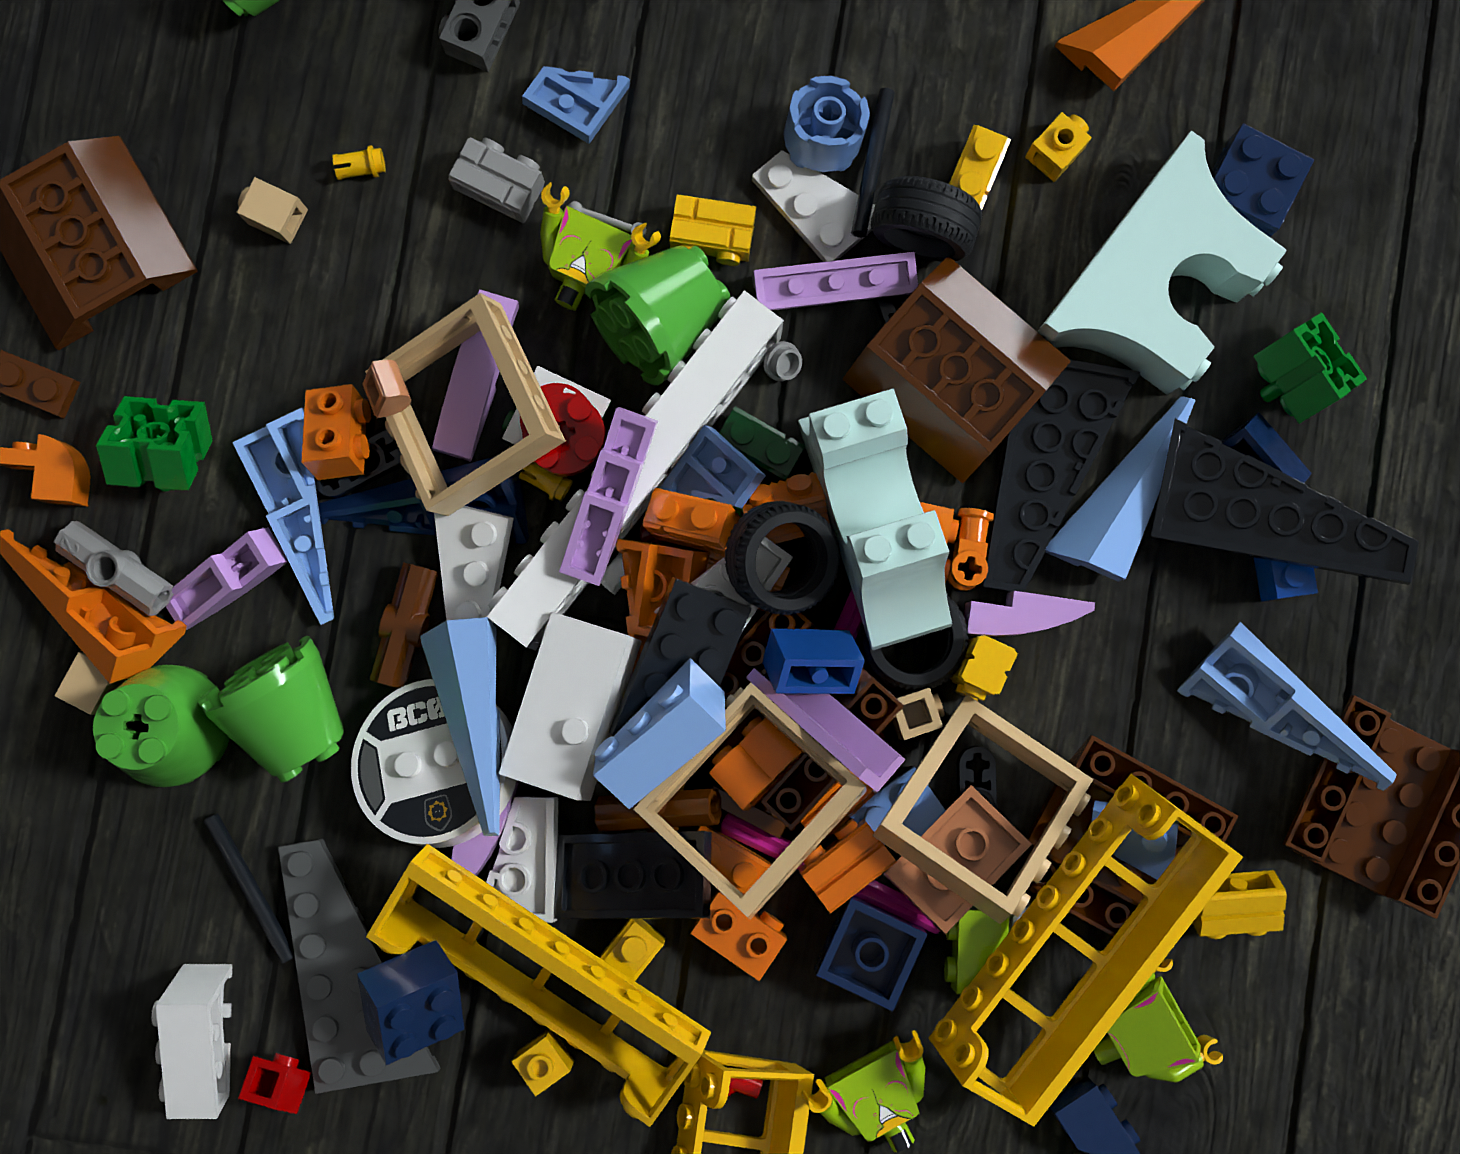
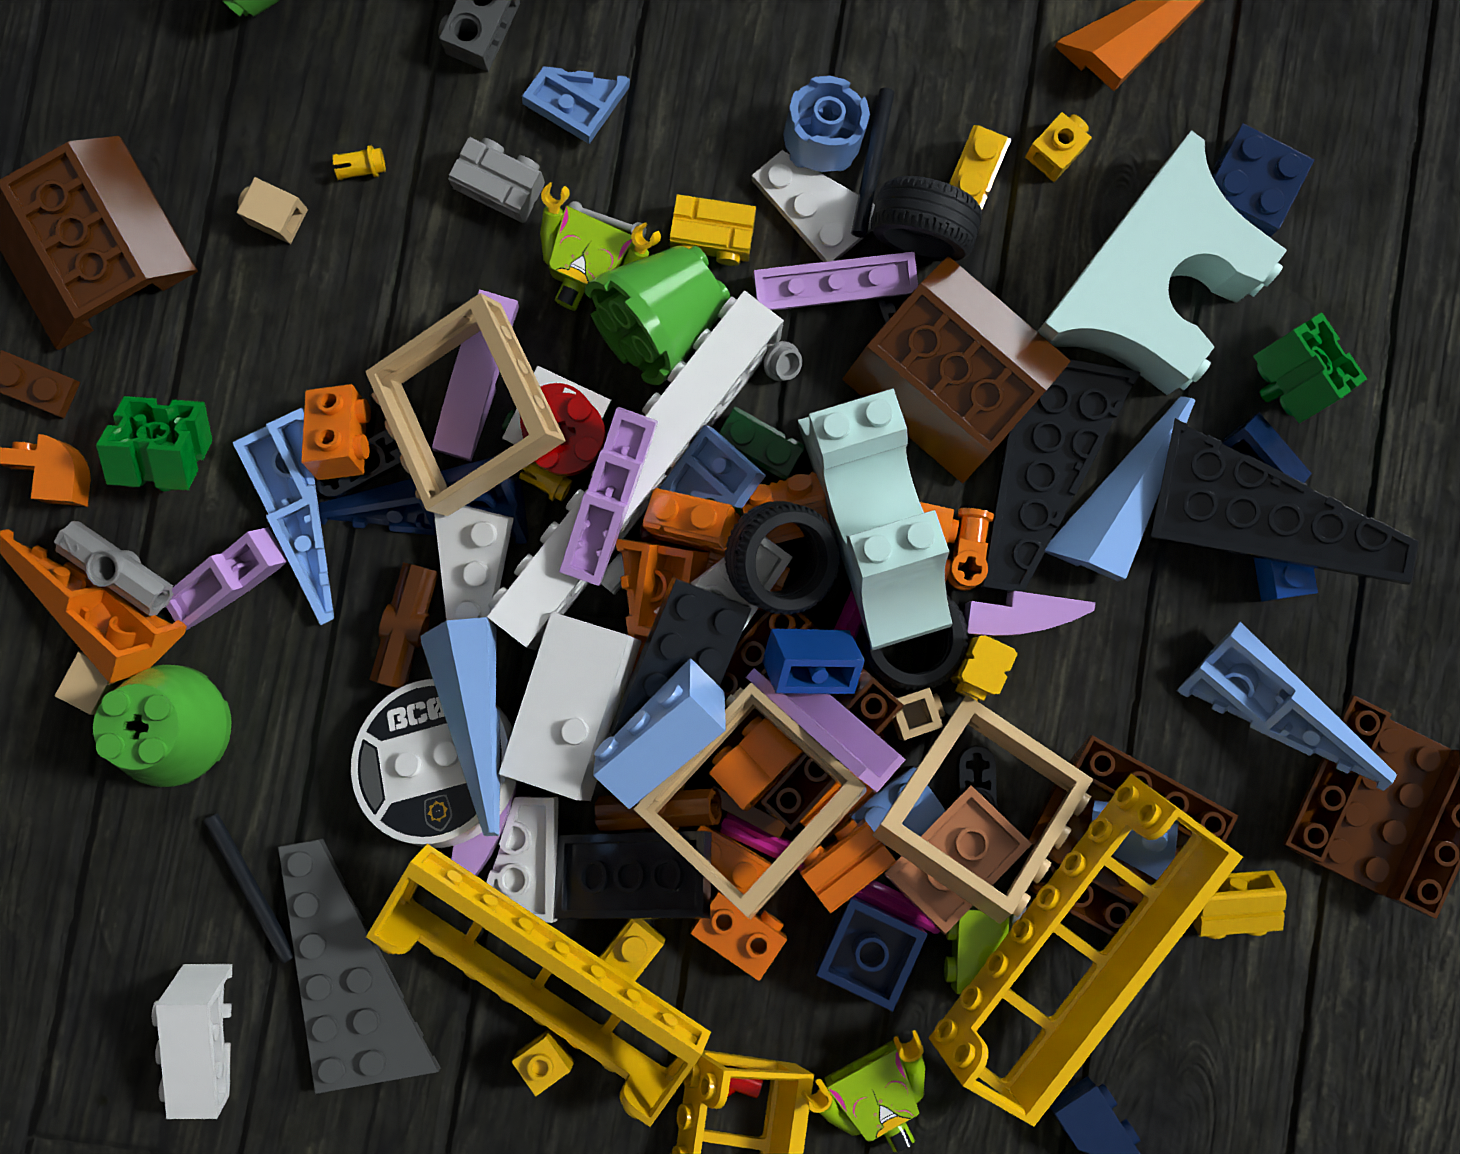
(275, 1083): red brick -> none
(279, 709): bright green cone -> none
(386, 388): nougat brick -> none
(411, 1001): dark blue brick -> none
(1156, 1036): lime torso -> none

